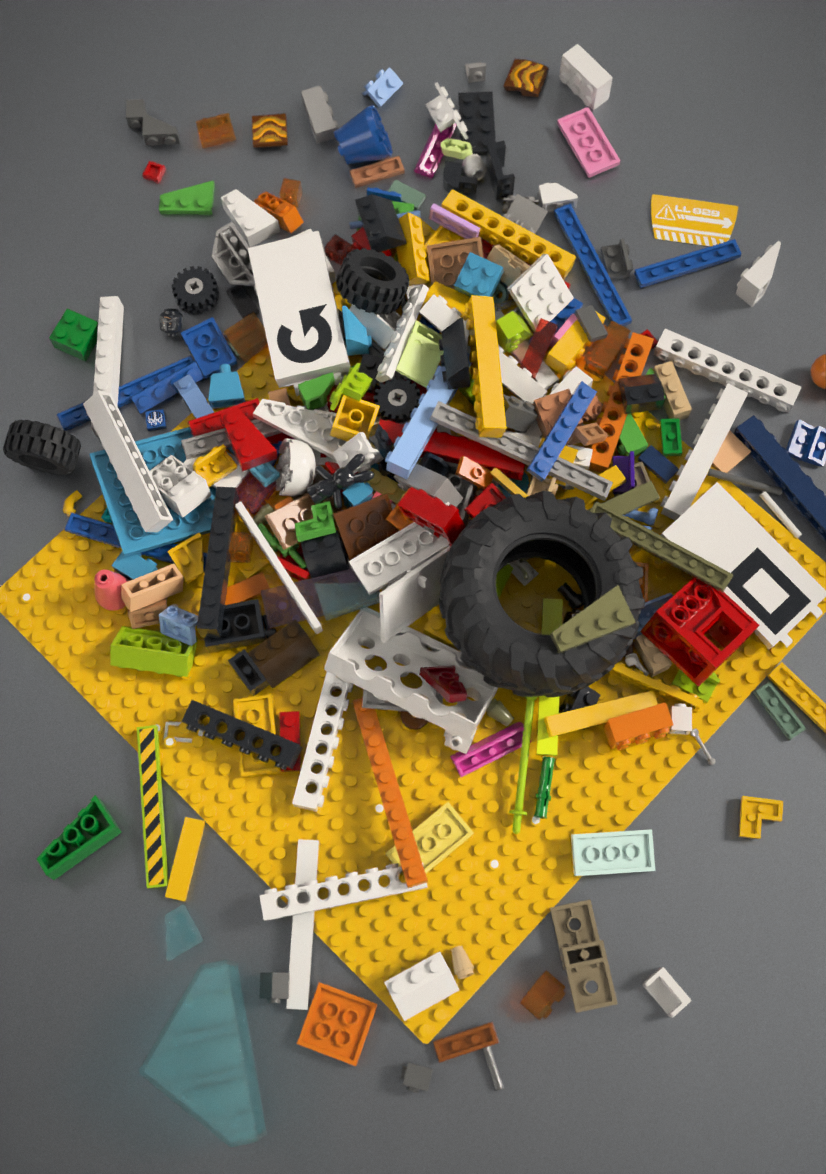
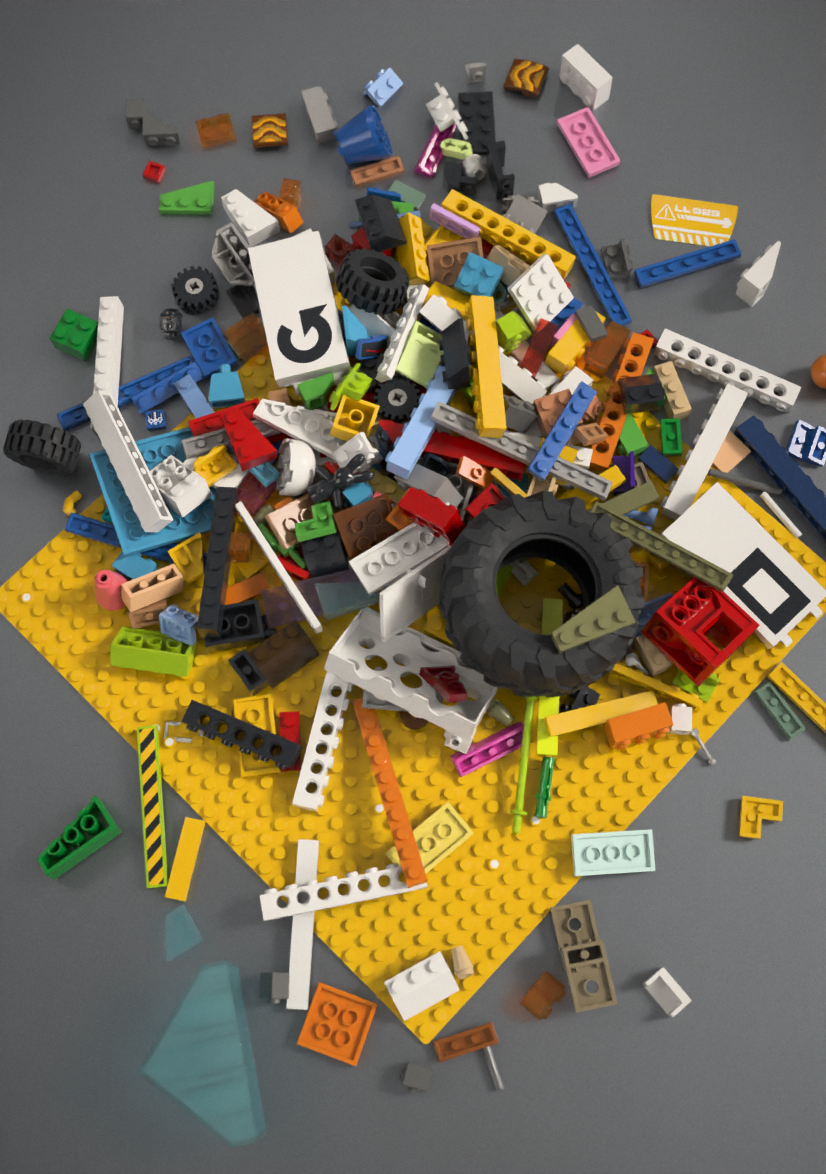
(371, 346): none -> slope

